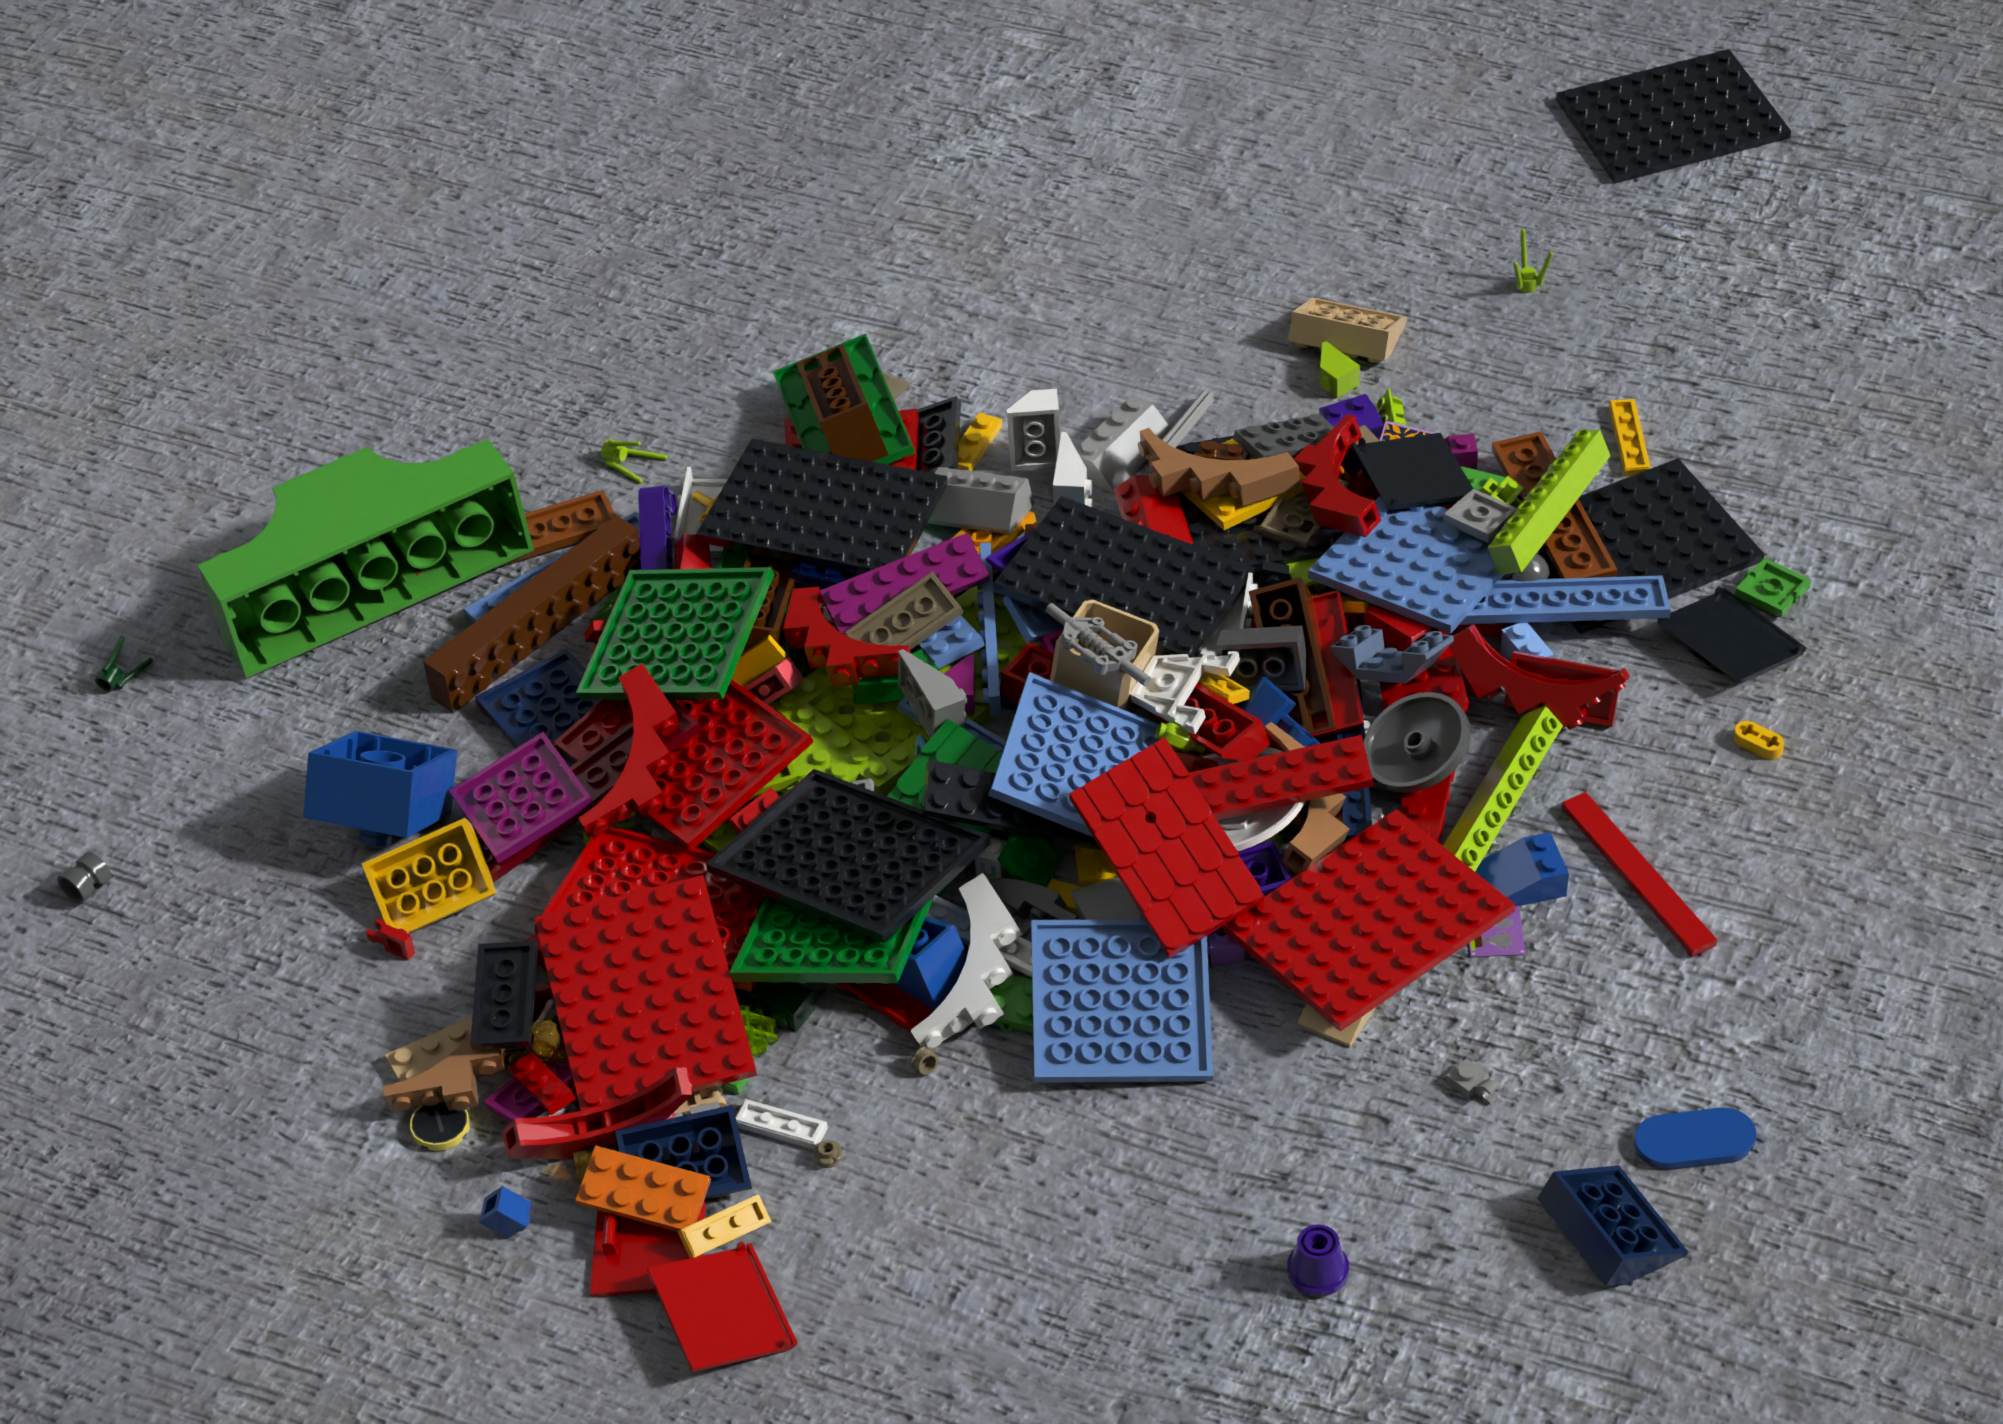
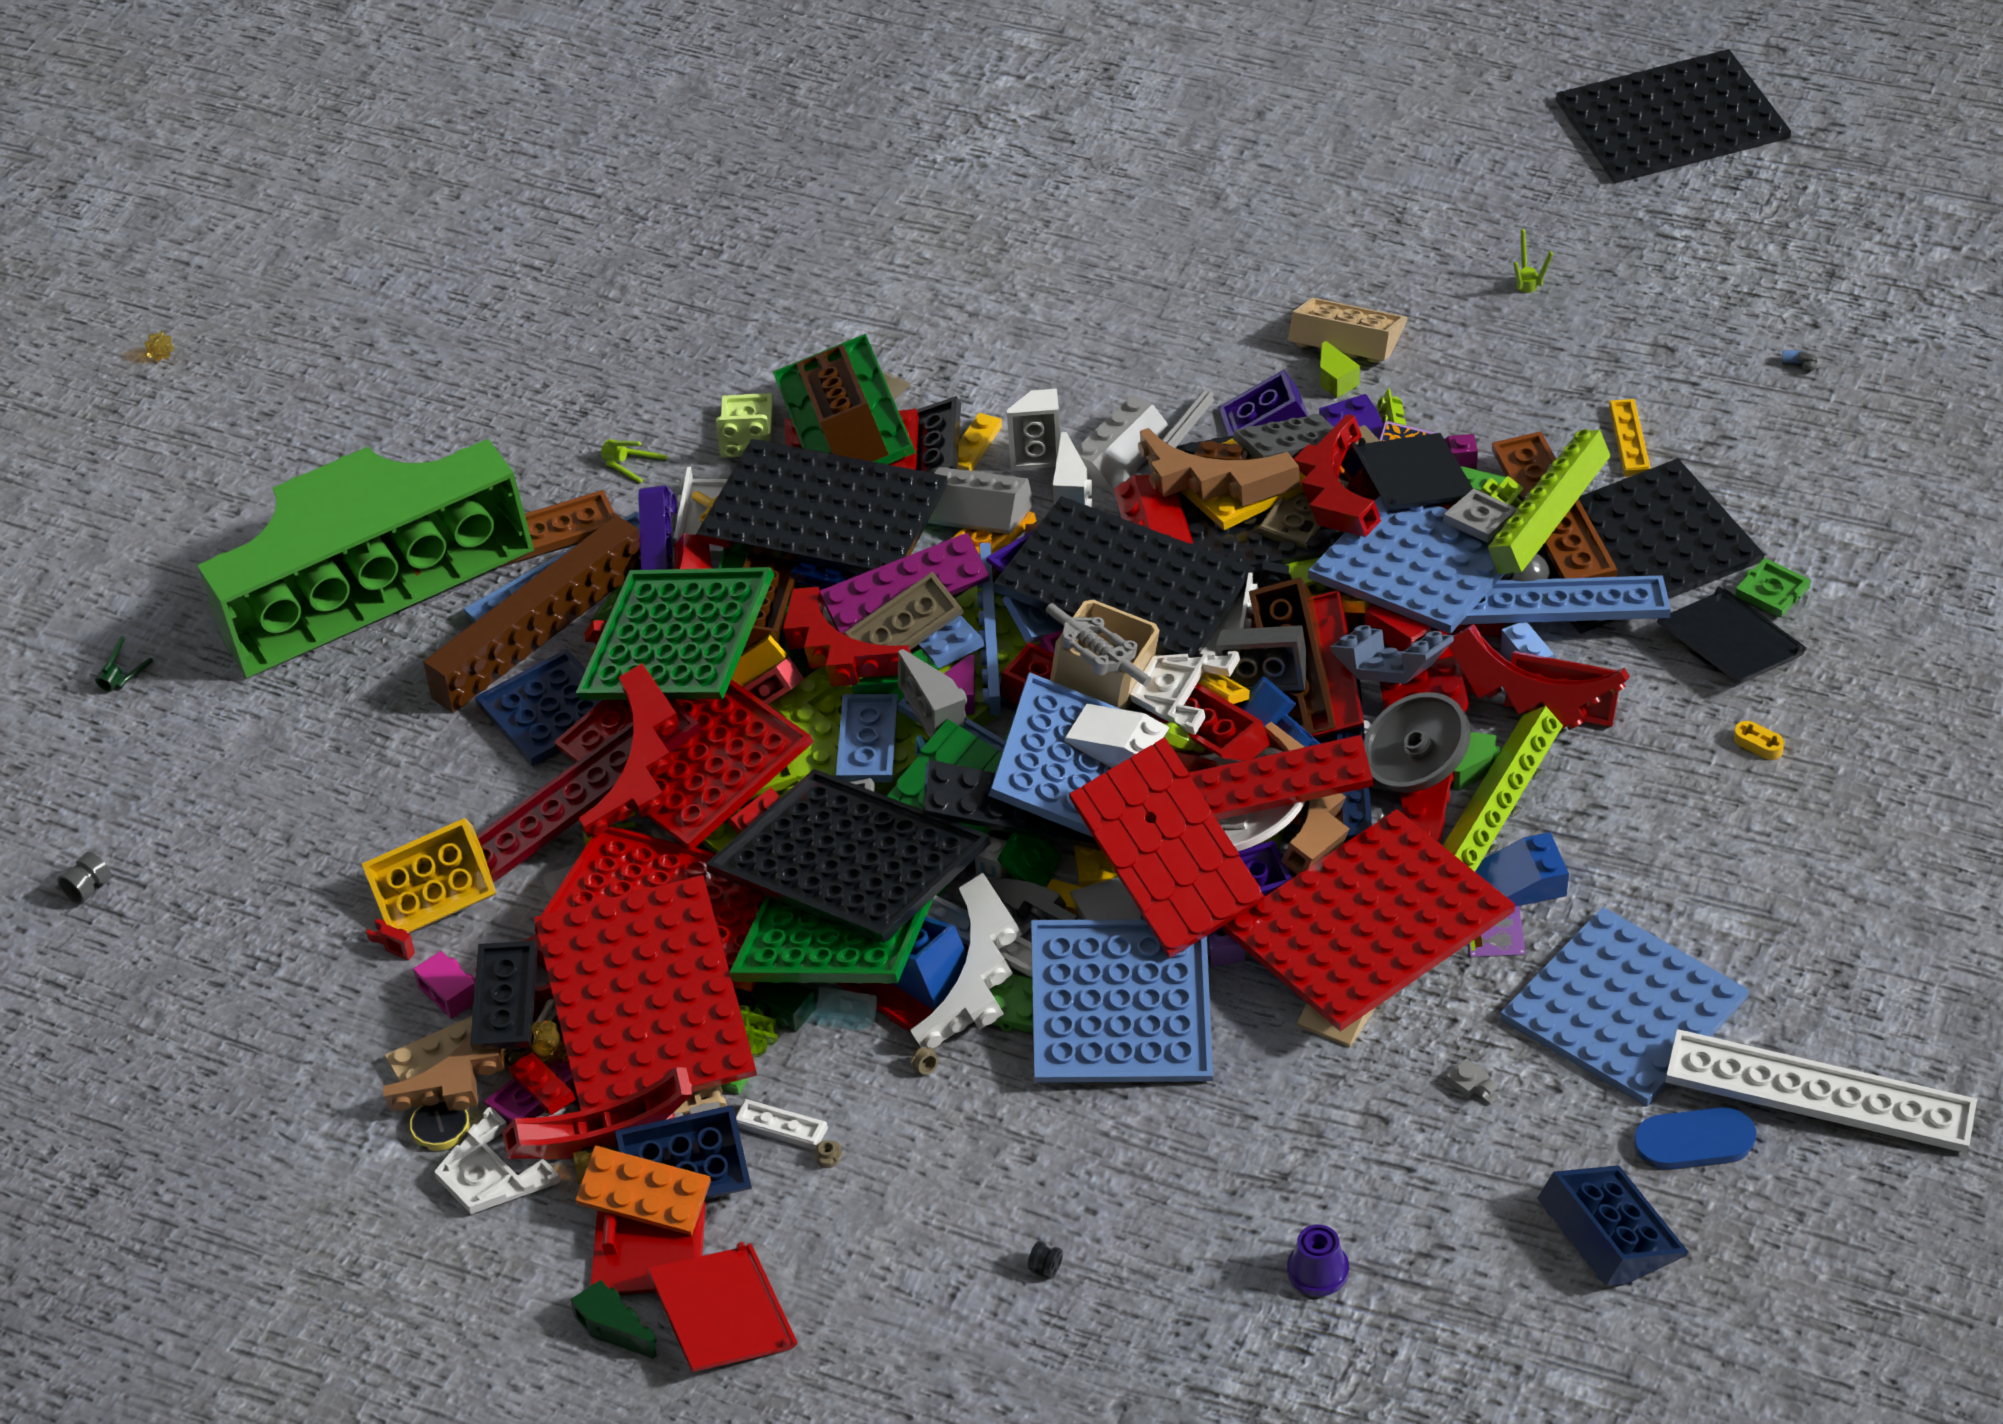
(159, 346): none -> clear yellow plant
(379, 785): blue brick -> none
(445, 984): none -> dark pink brick
(481, 1177): none -> white wing
(505, 1212): blue brick -> none
(521, 797): magenta plate -> none
(607, 1319): none -> dark green slope
(724, 1226): yellow tile -> none
(743, 419): none -> yellowish green bracket
(846, 1005): none -> clear light blue plate
(867, 737): none -> medium blue plate
(1045, 1259): none -> black wheel
(1113, 733): none -> white slope
(1266, 402): none -> dark purple slope
(1477, 760): none -> bright green slope
(1618, 1002): none -> medium blue plate
(1639, 874): red tile -> none
(1795, 356): none -> arm
(1822, 1091): none -> white plate

